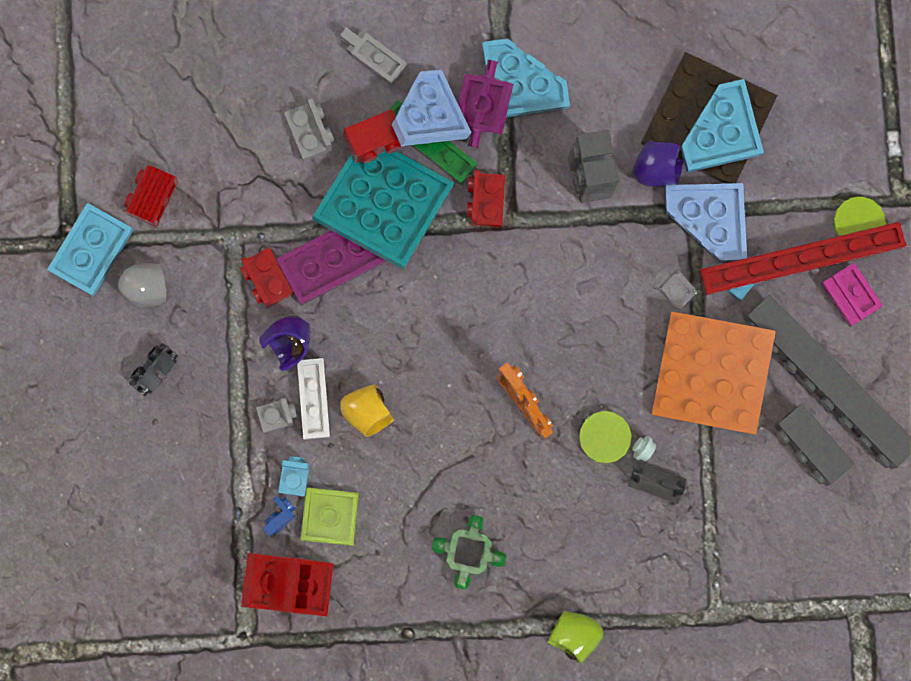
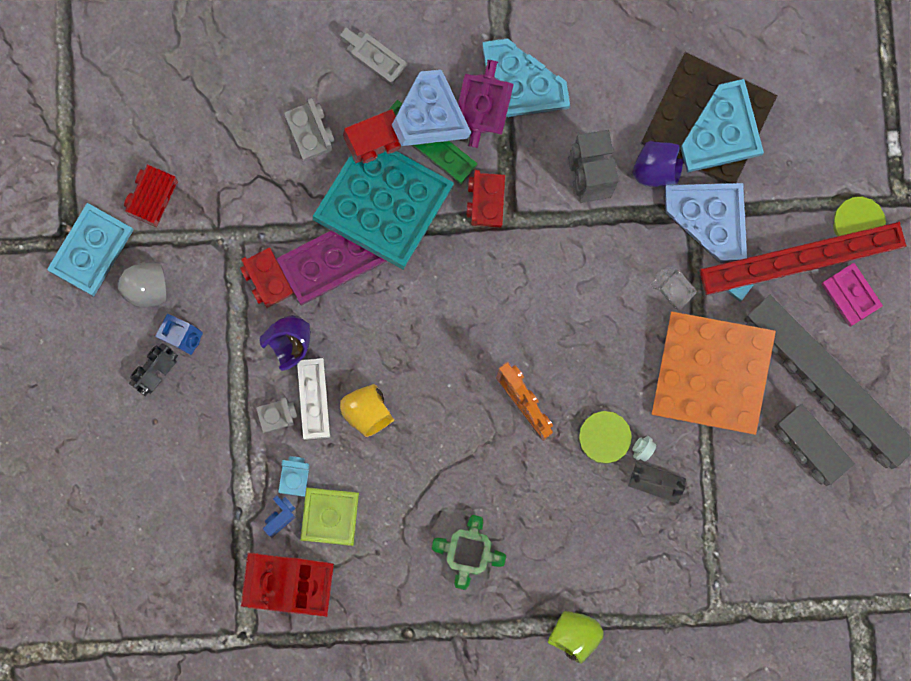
(179, 334): none -> blue bracket

